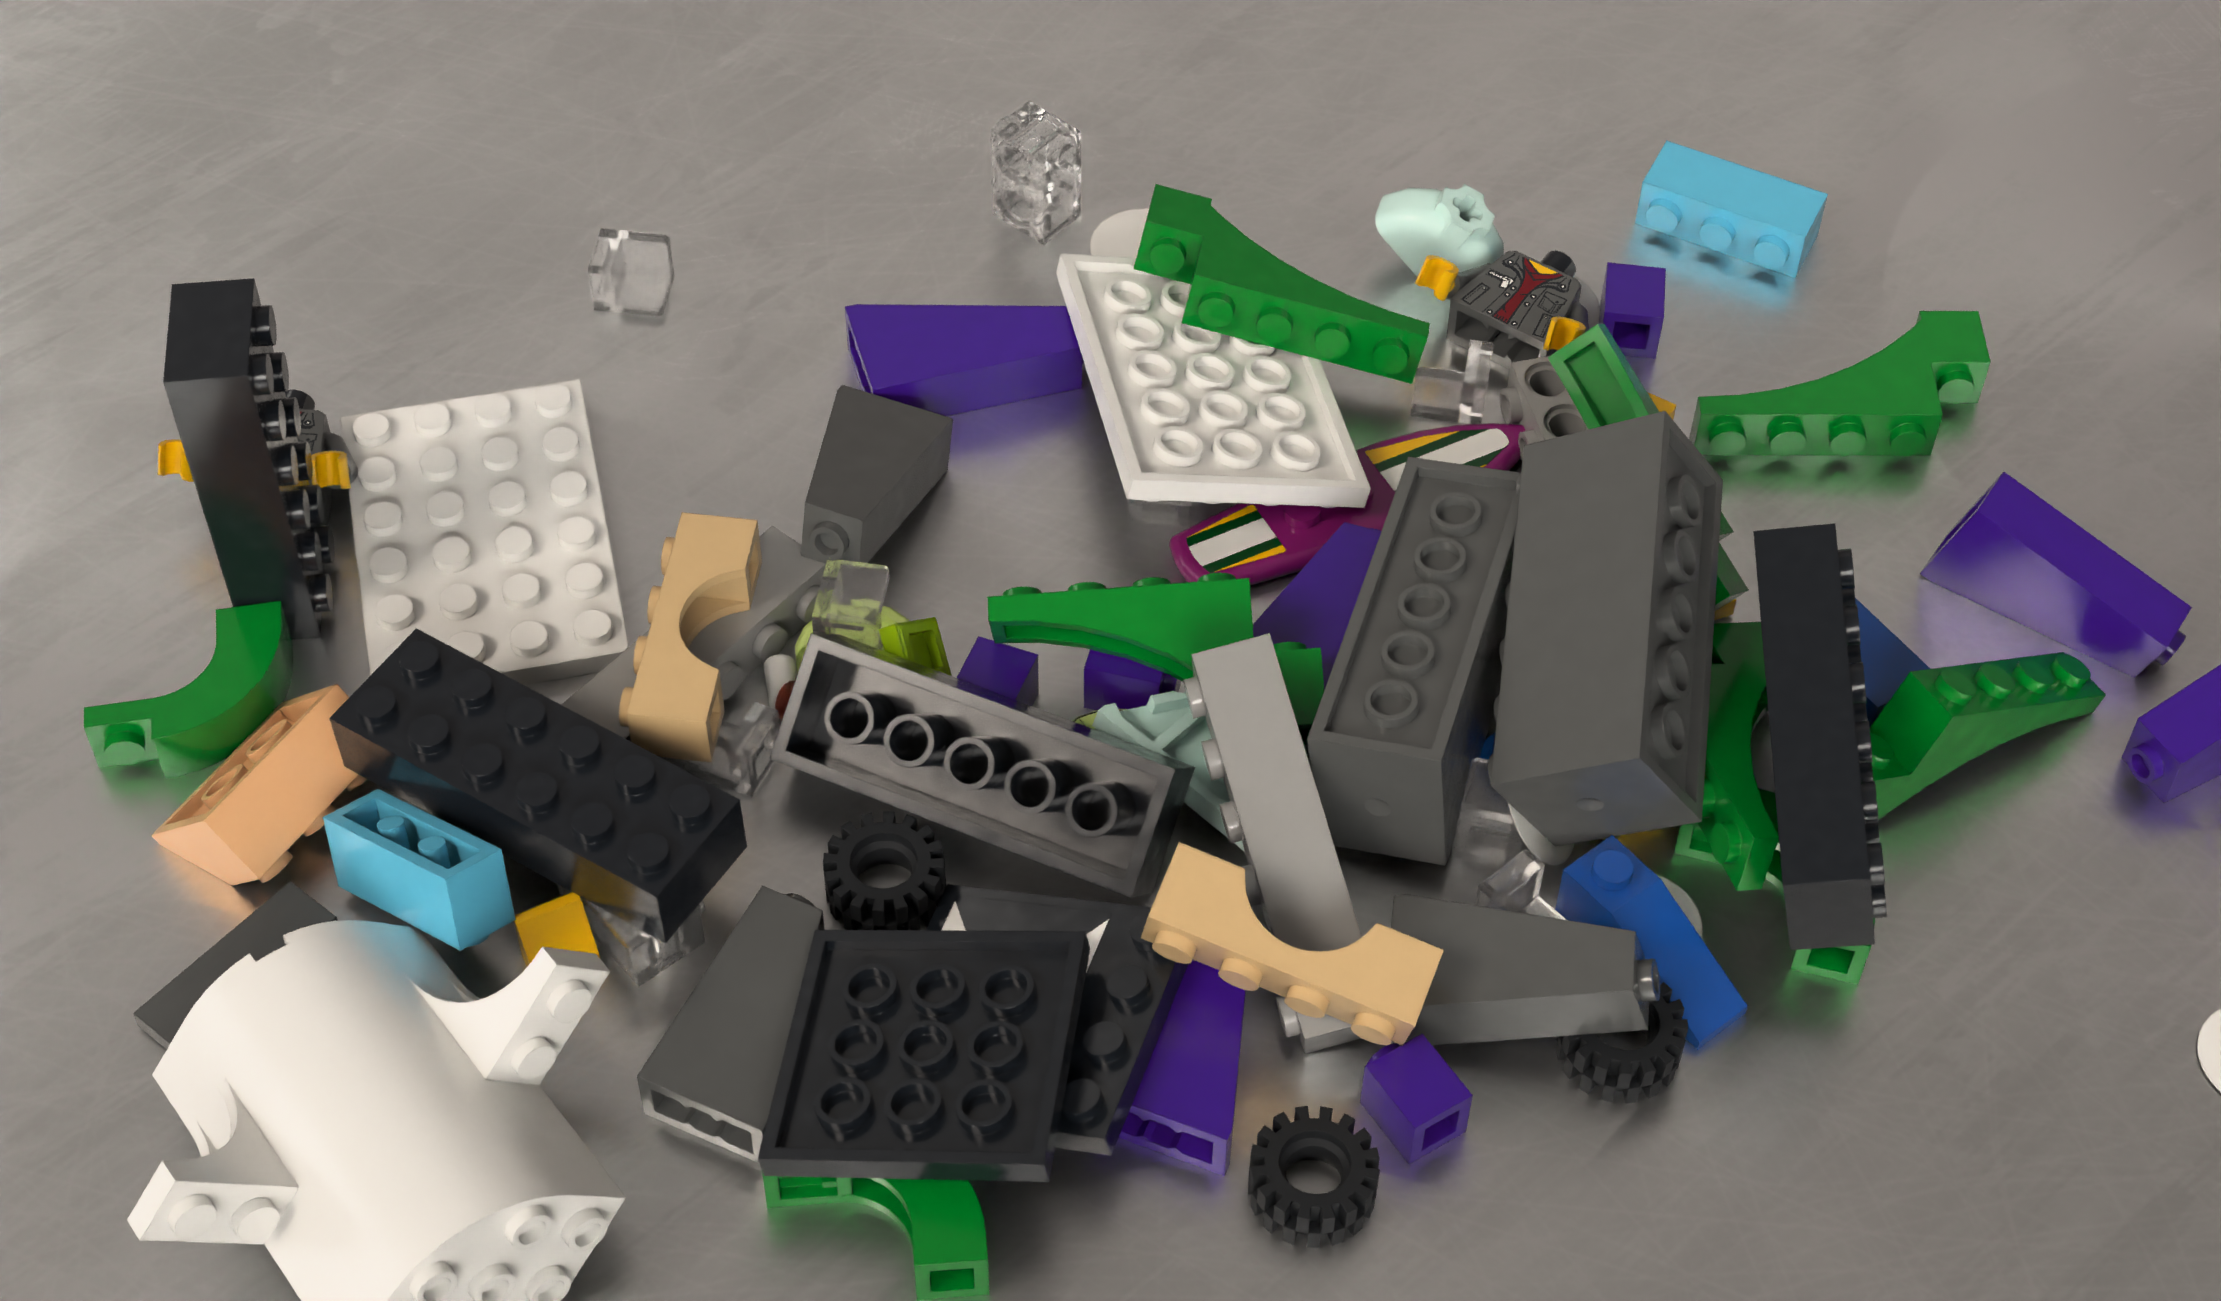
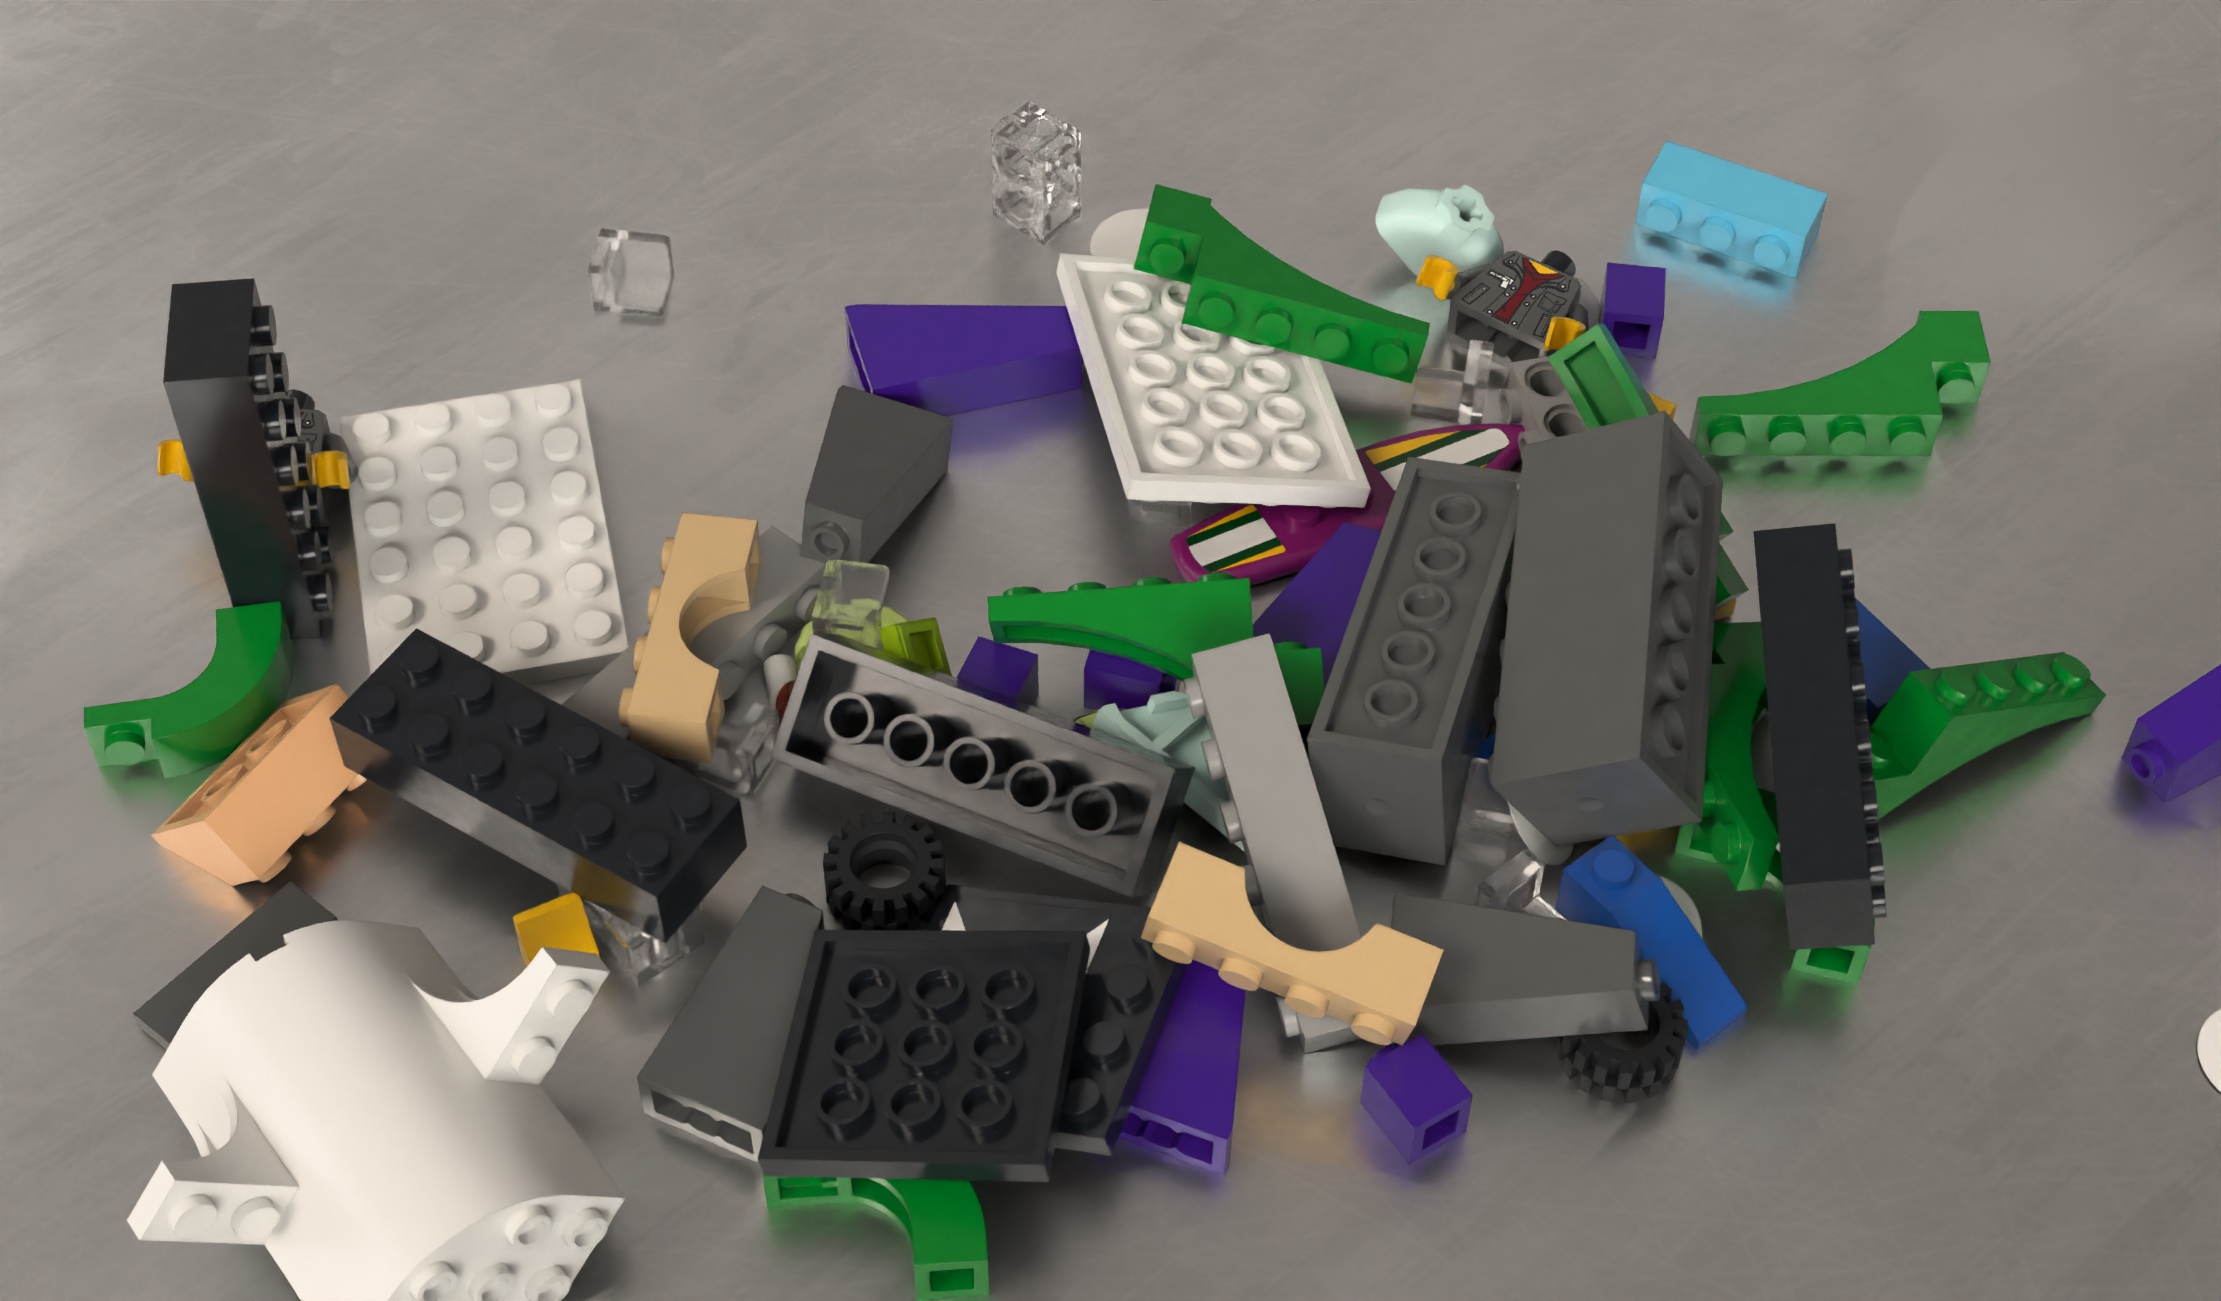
(420, 869): medium azure brick -> none
(1320, 1141): black tyre -> none
(2057, 580): dark purple slope -> none

